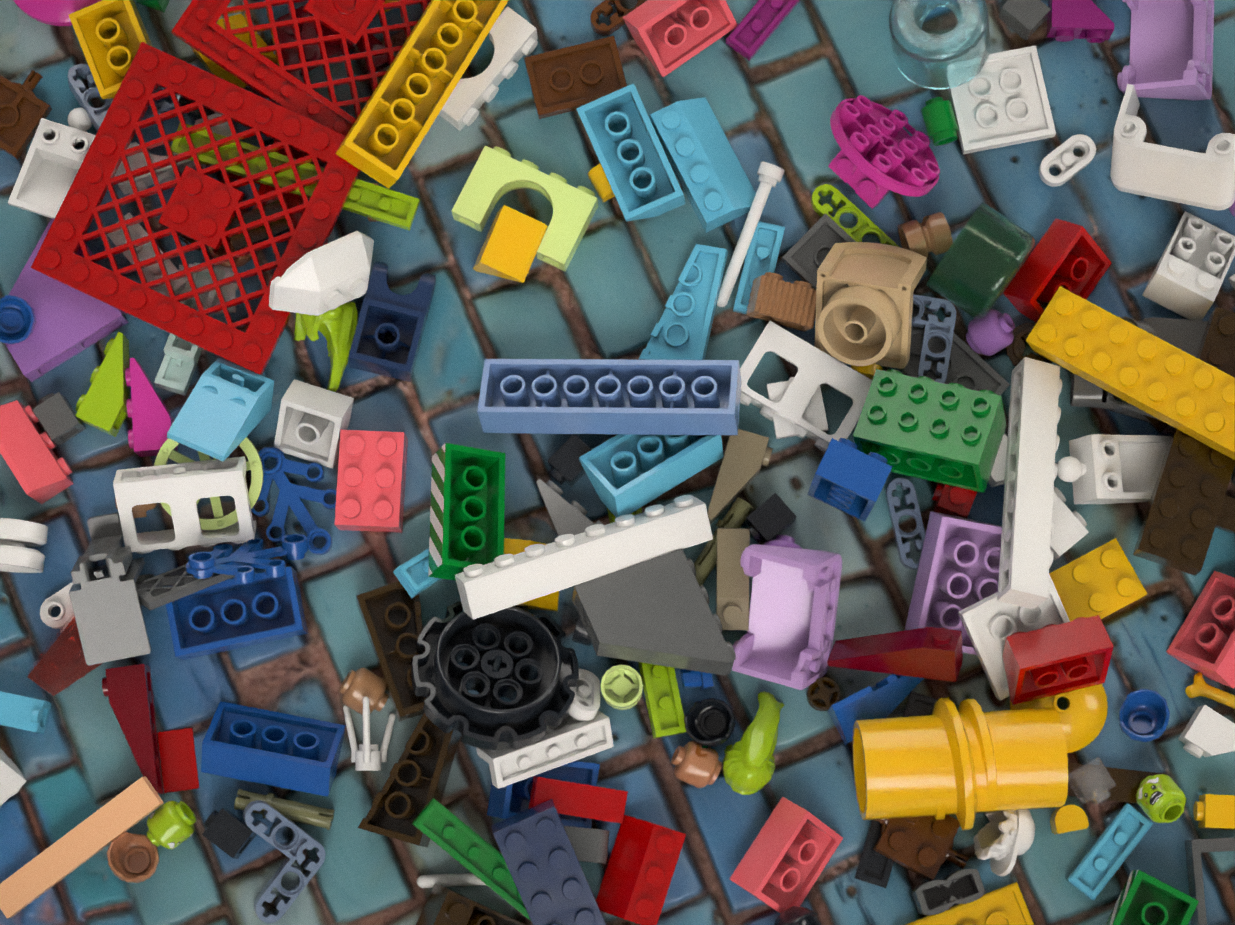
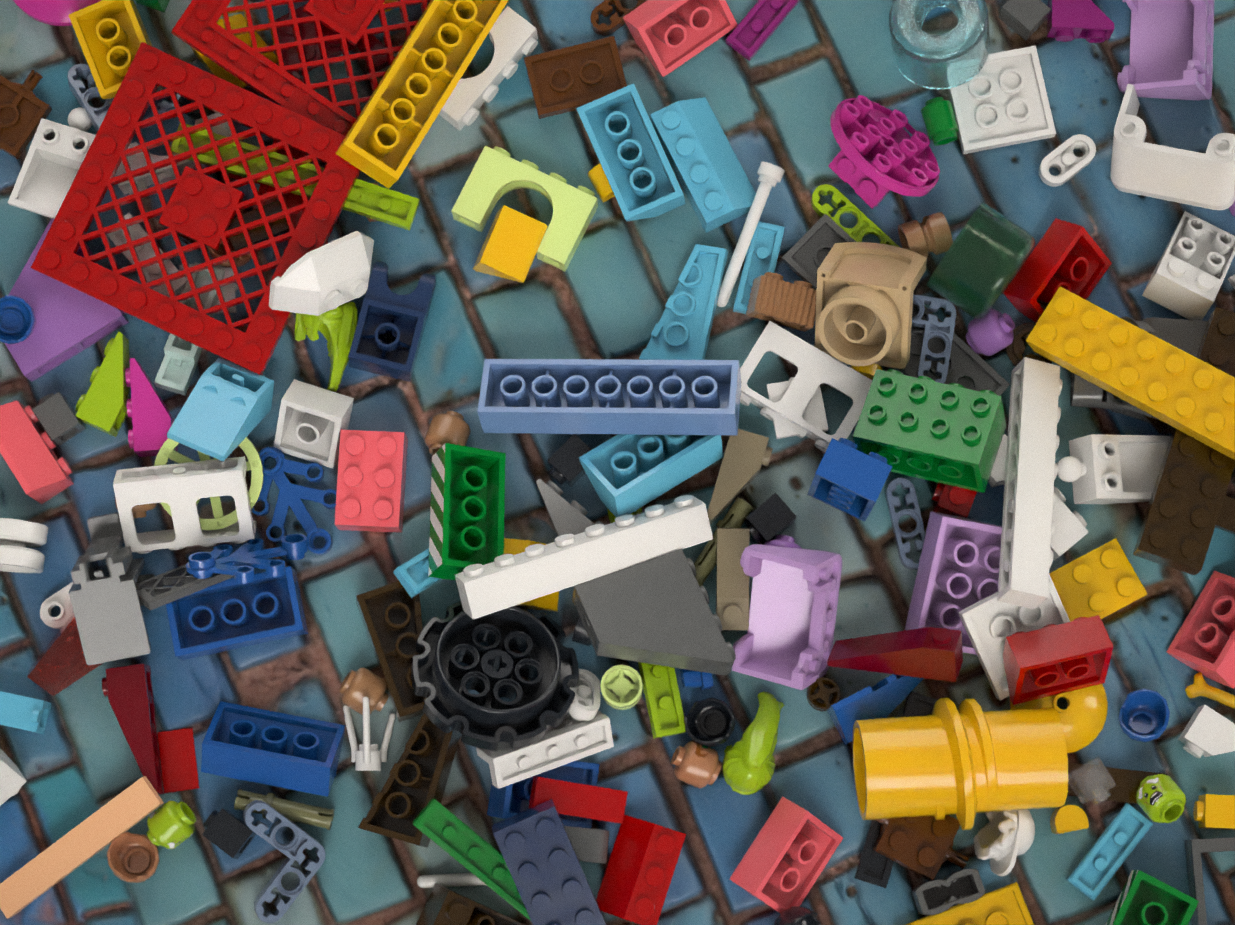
(446, 428): none -> medium nougat head

